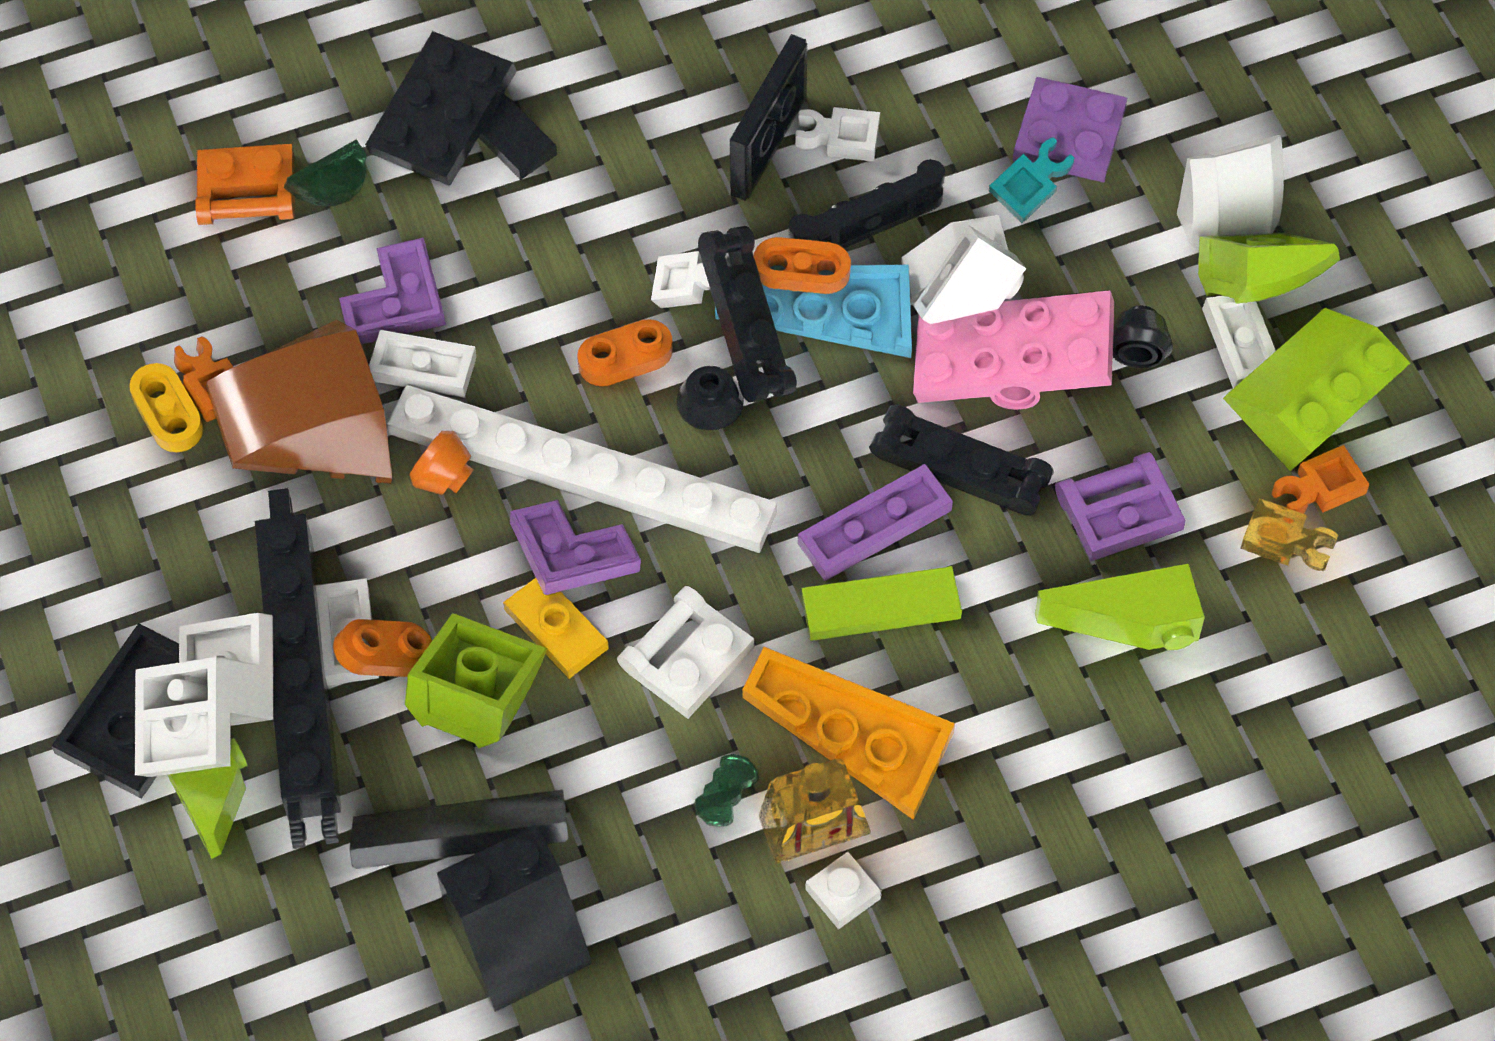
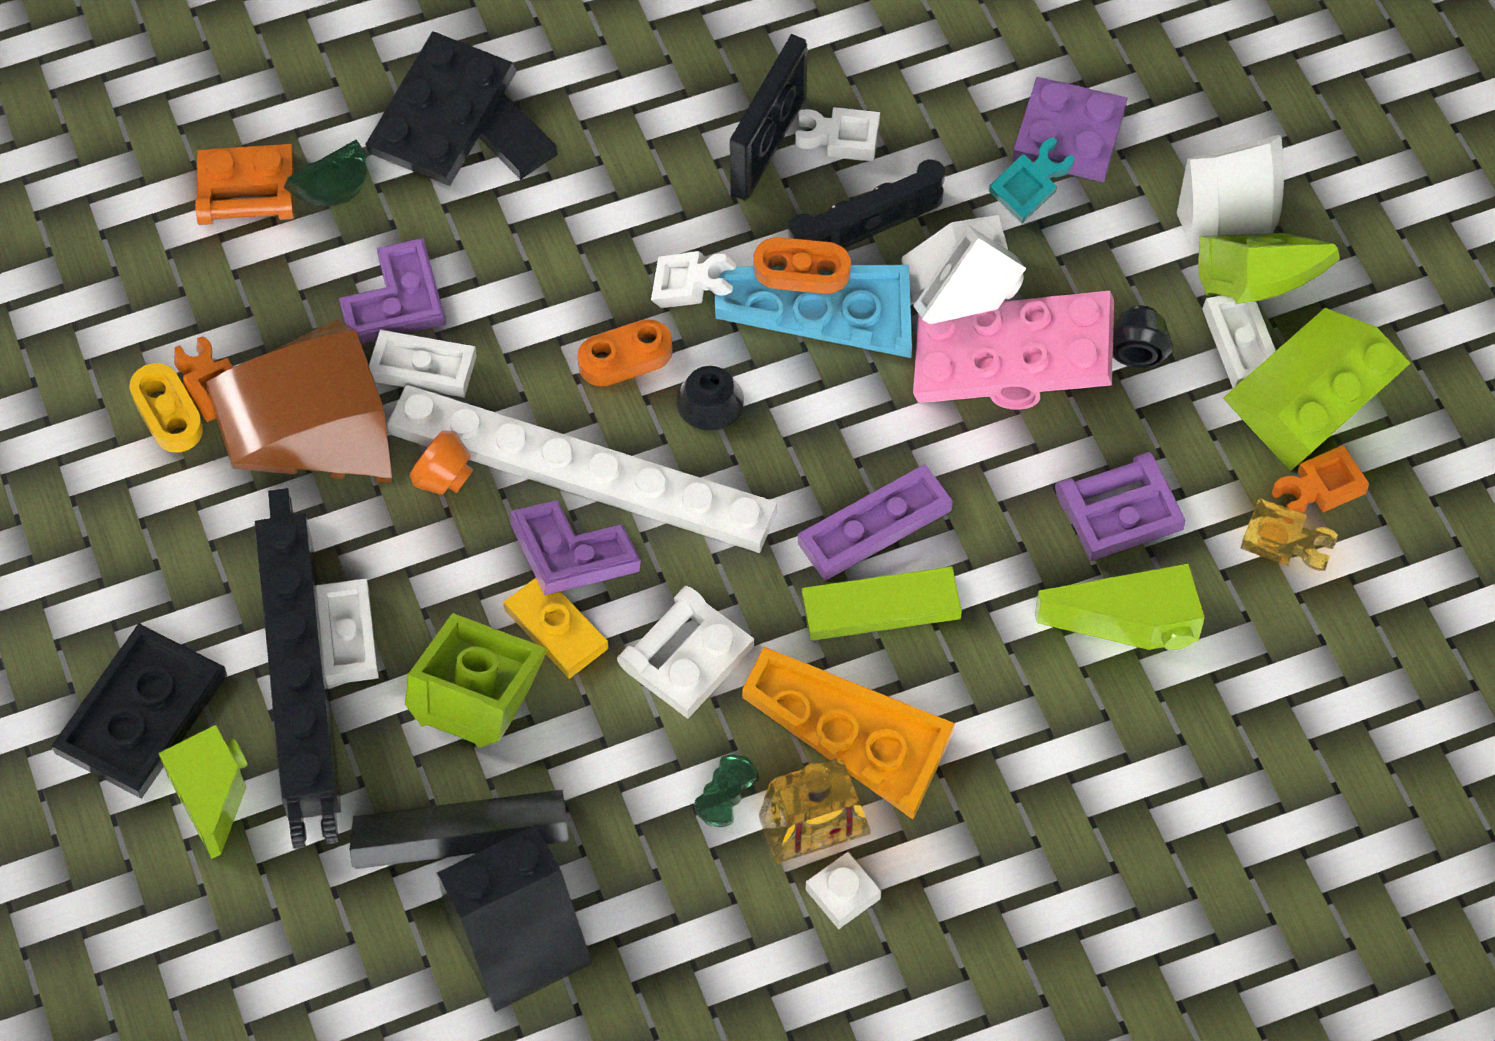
(191, 704): white bracket -> none
(392, 648): orange plate -> none
(745, 314): black plate -> none
(962, 461): black plate -> none

